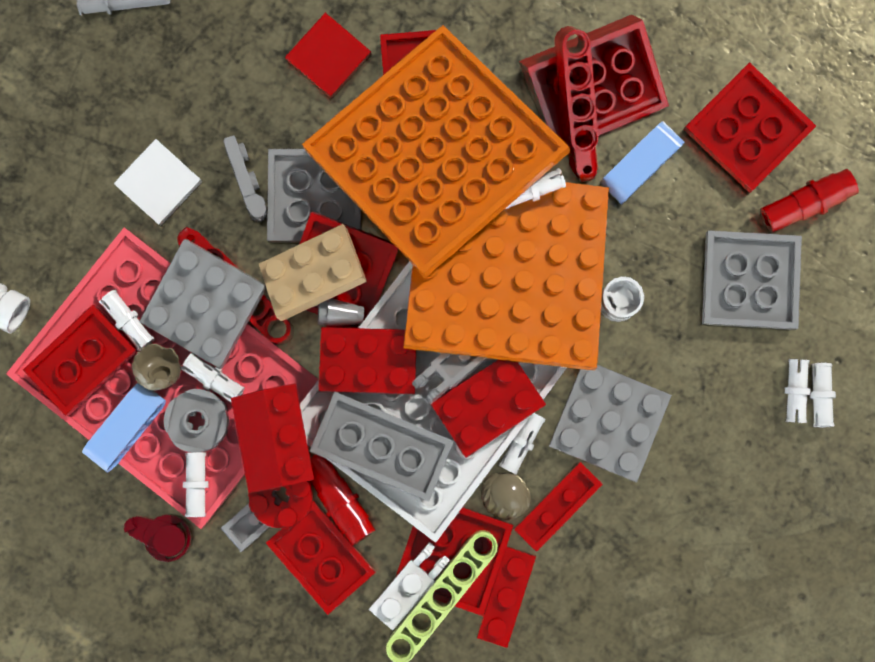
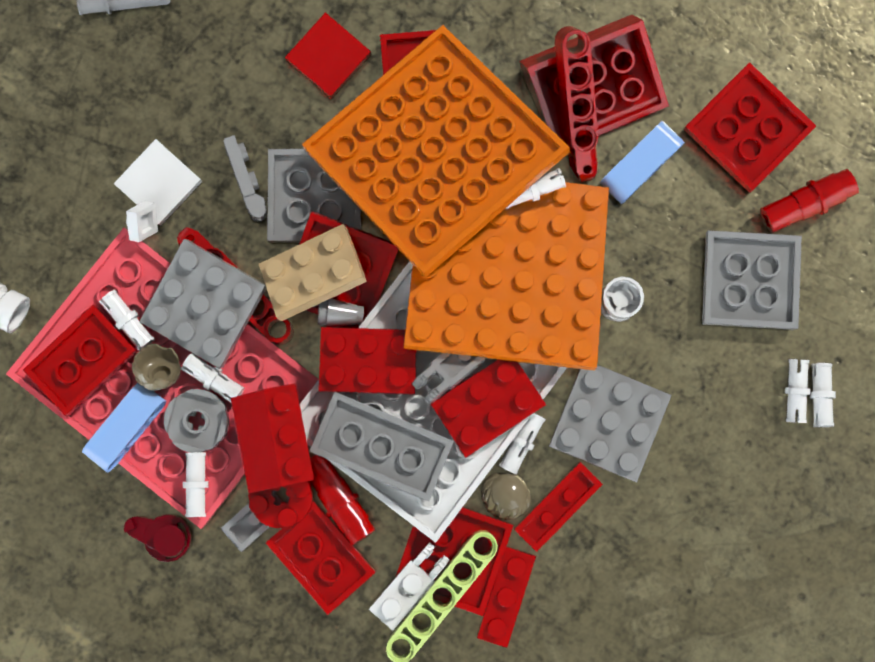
(142, 221): none -> white plate

